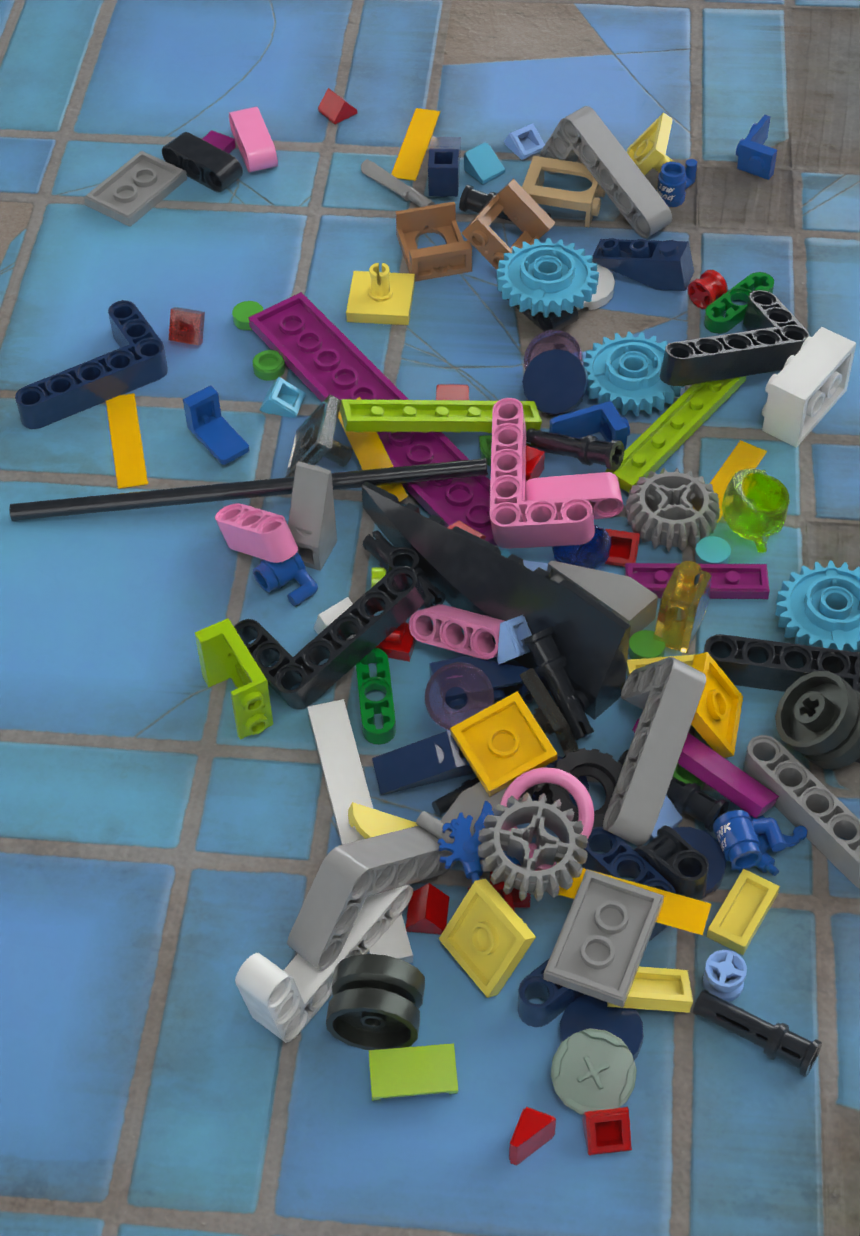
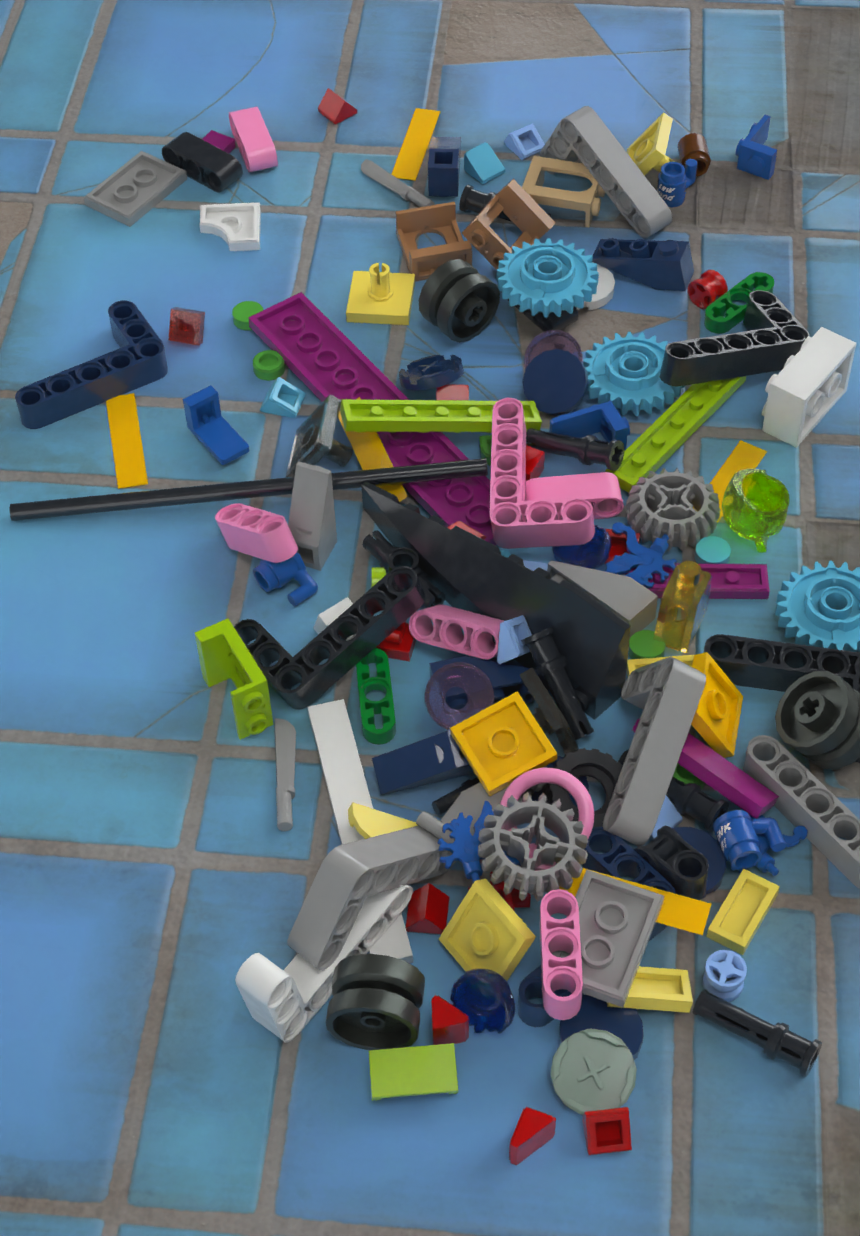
(234, 223): none -> white tile
(285, 772): none -> light grey piece
(431, 372): none -> dark blue tile
(448, 1023): none -> red slope
(459, 300): none -> pearl dark grey wheel
(485, 999): none -> clear blue hair
(557, 971): none -> bright pink beam
(645, 559): none -> blue piece
(694, 147): none -> reddish brown brick

